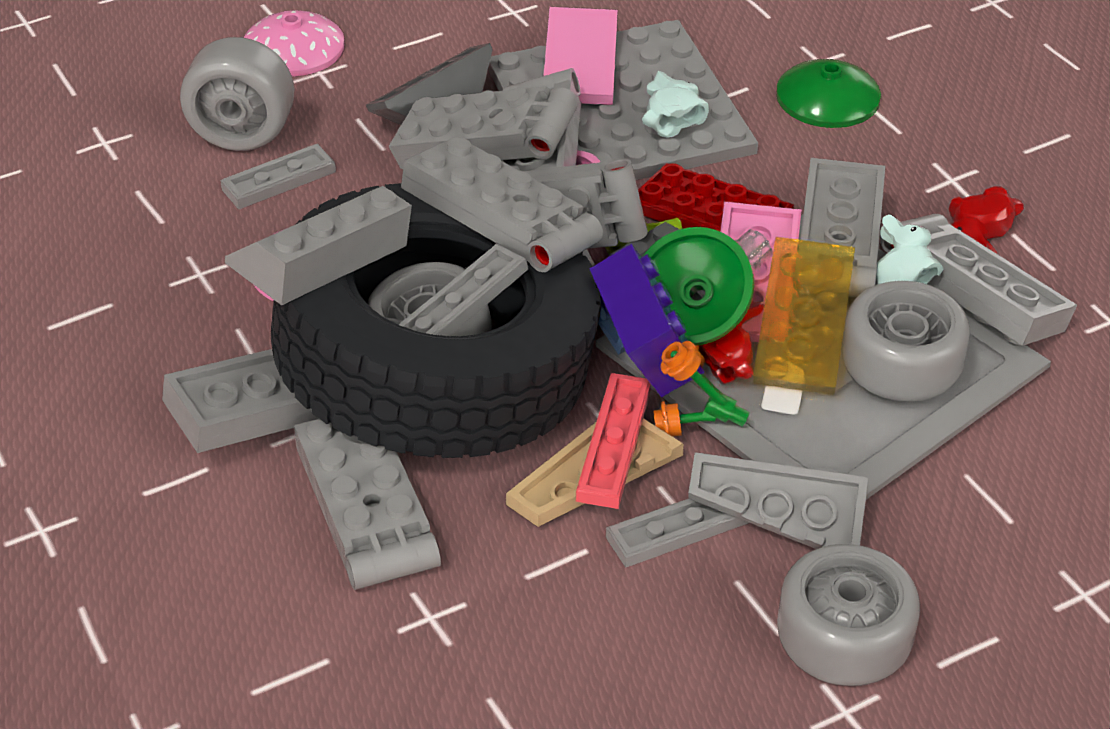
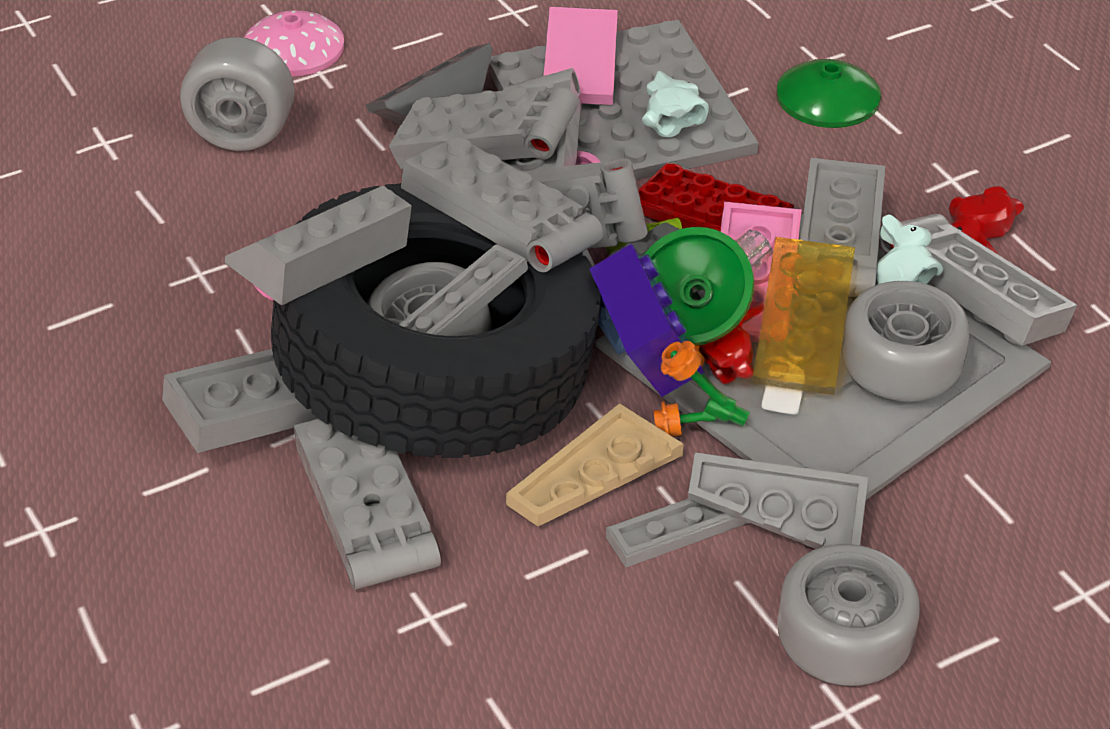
(278, 176): light grey tile -> none
(613, 441): coral tile -> none

